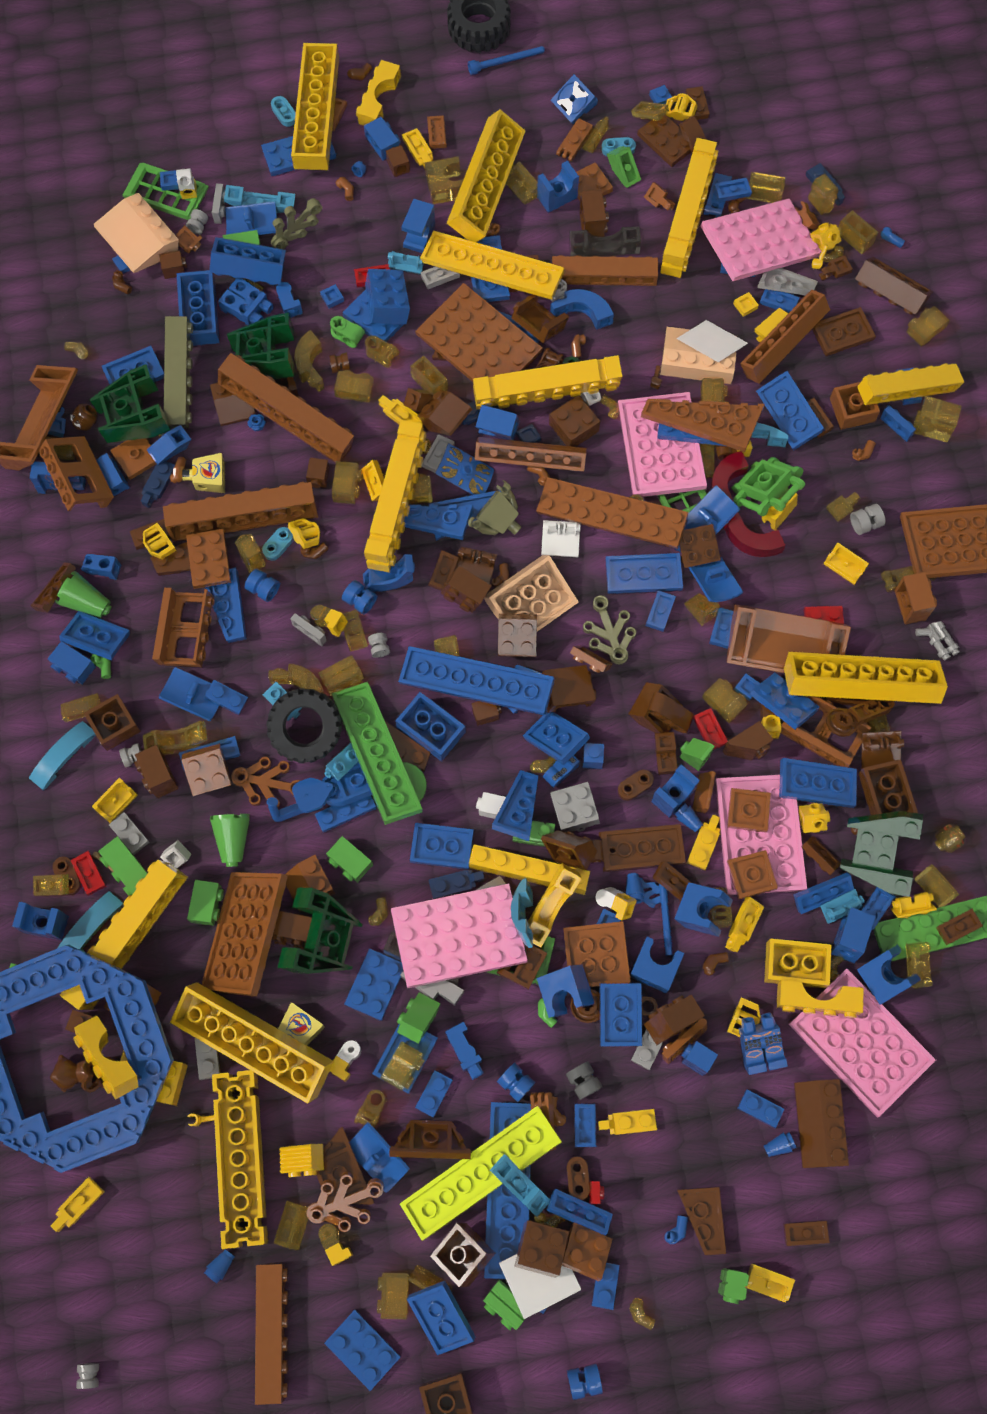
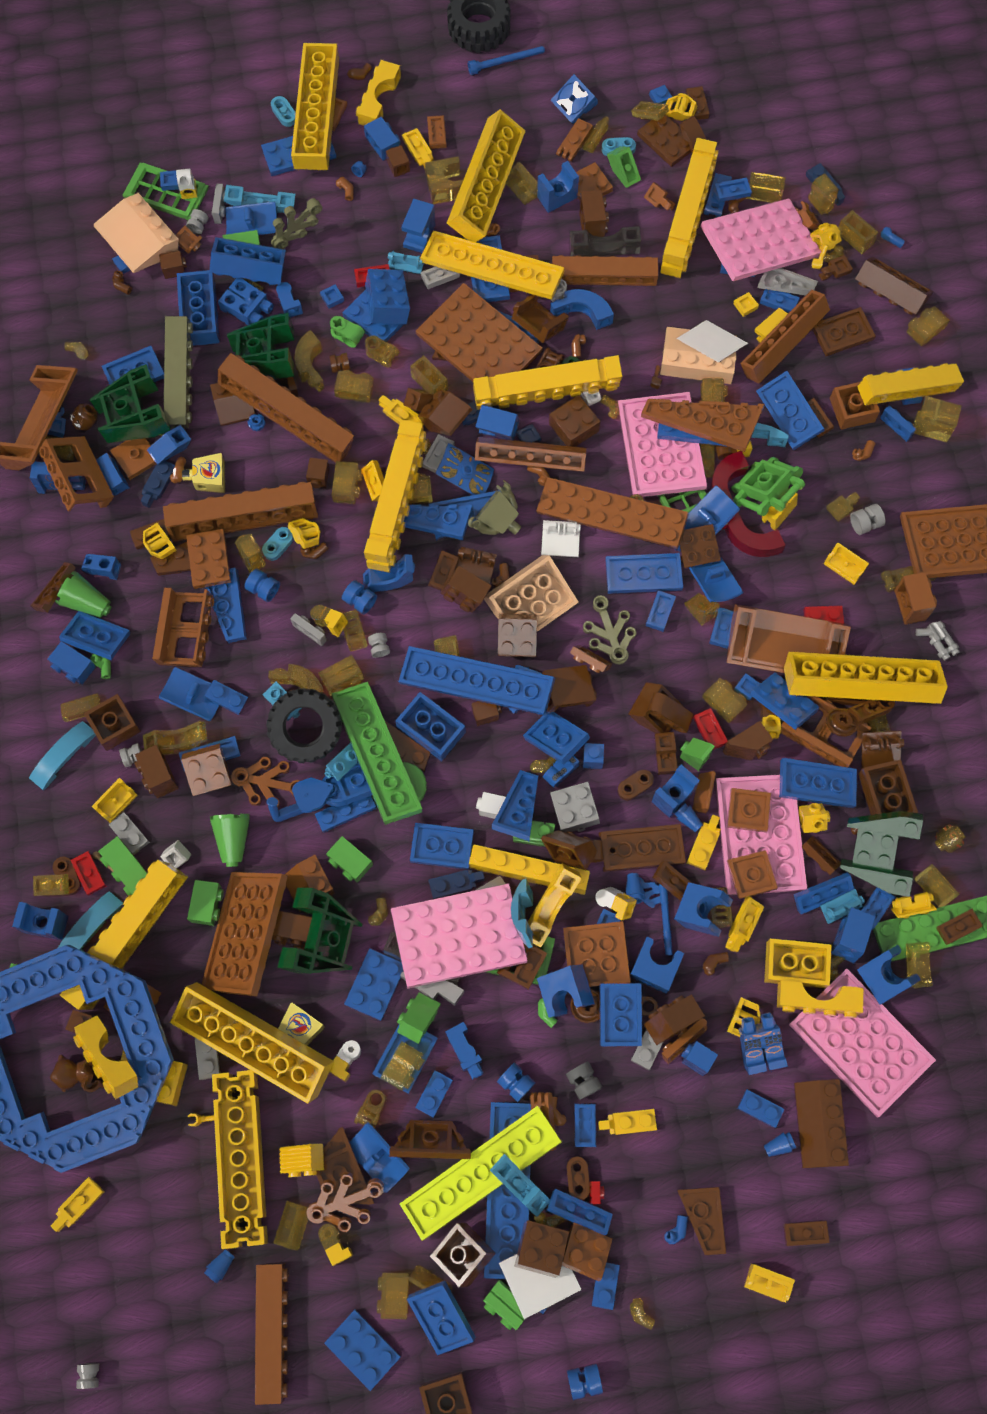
(733, 1285): bright green brick -> none

